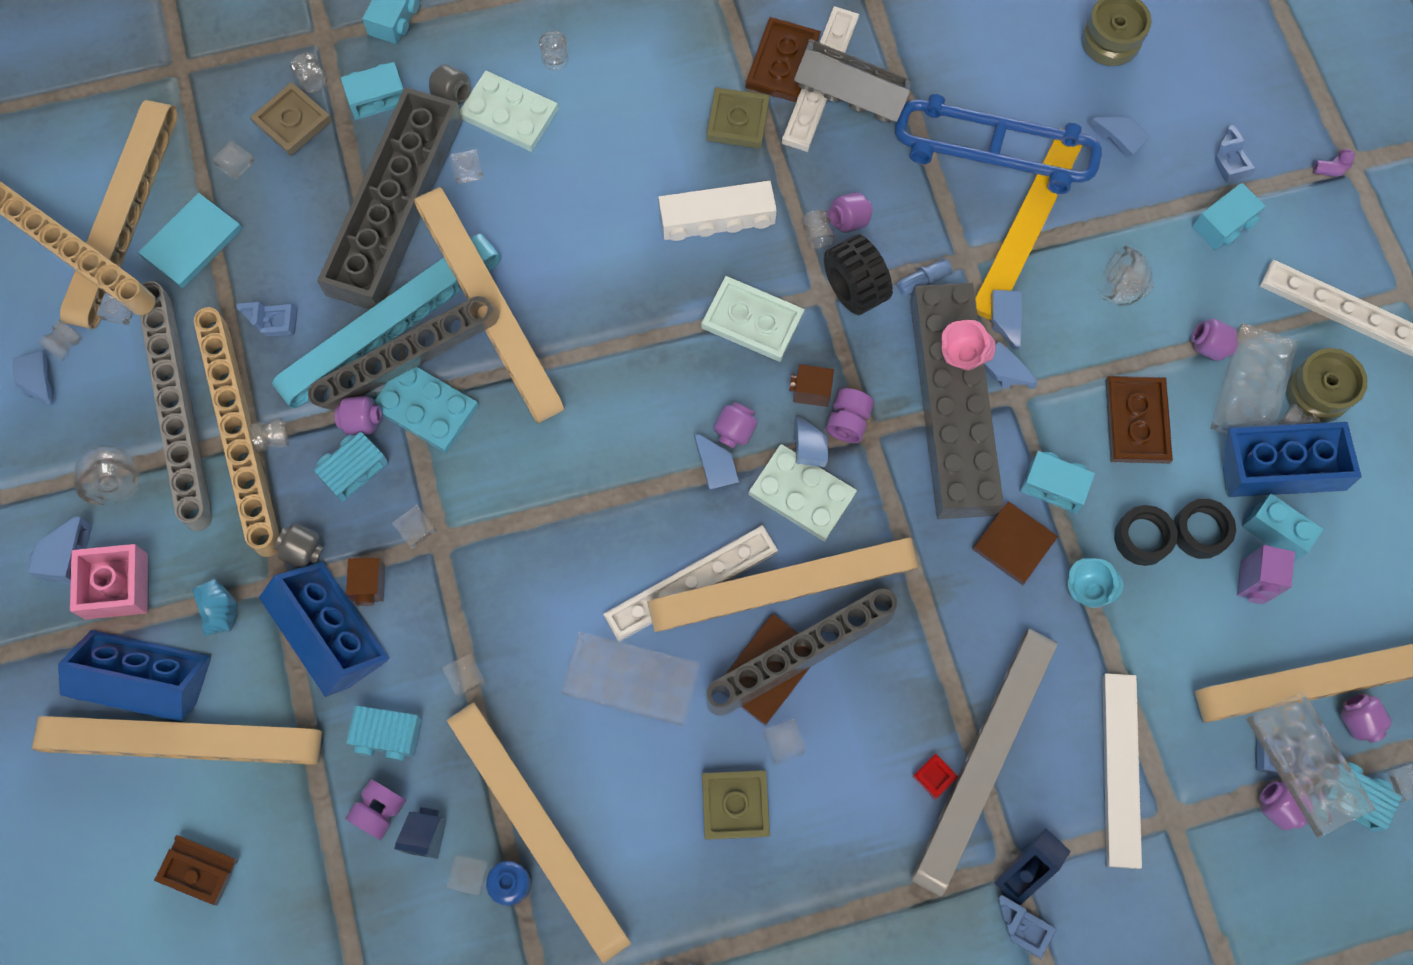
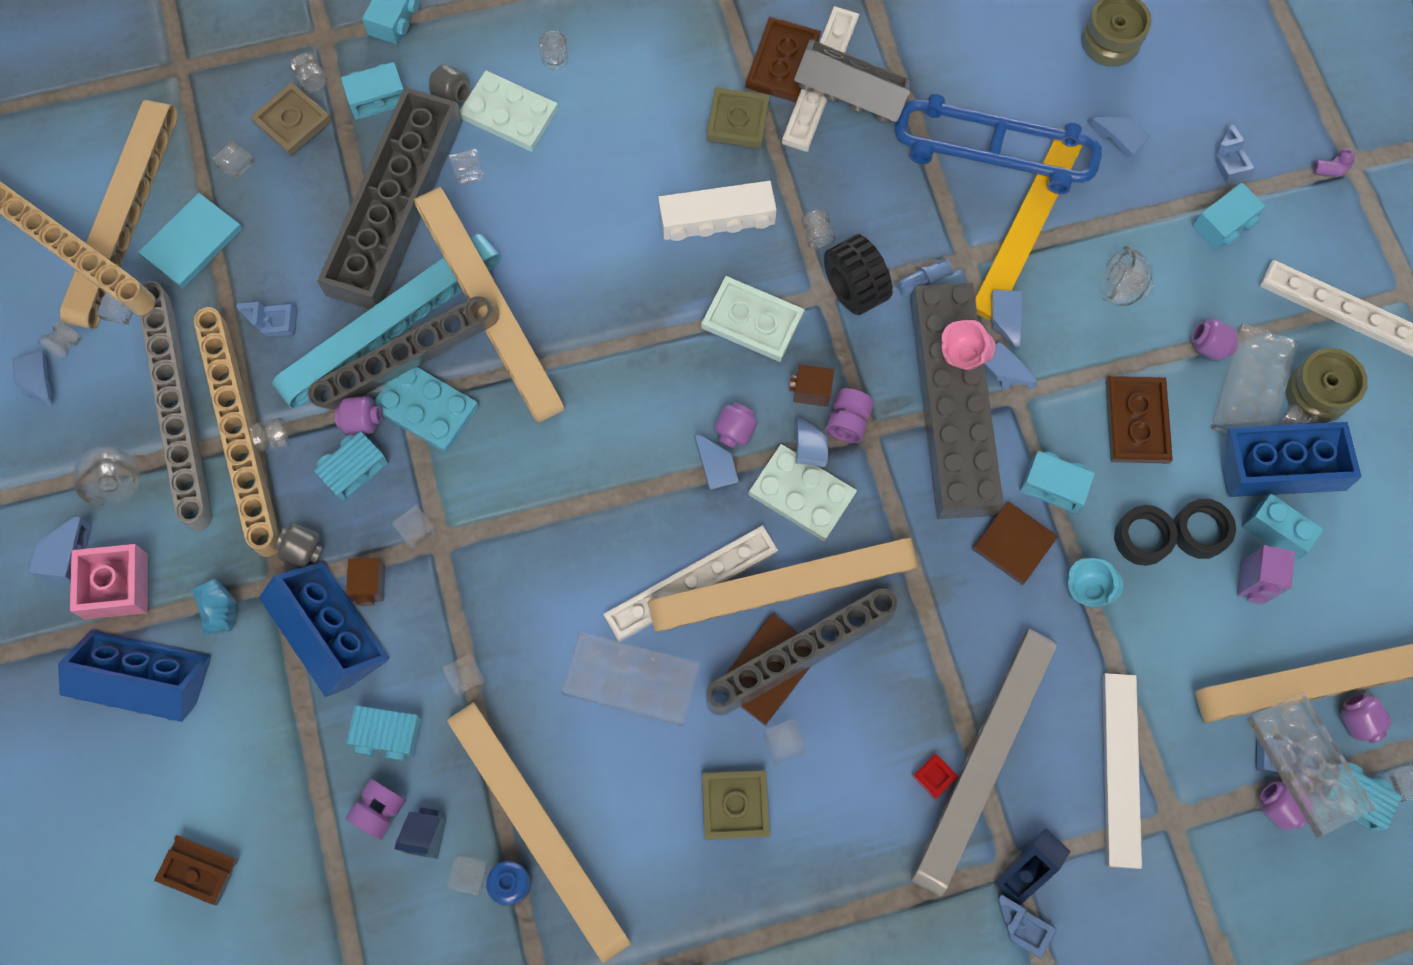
(177, 740): tan beam -> none
(850, 212): medium lavender head -> none

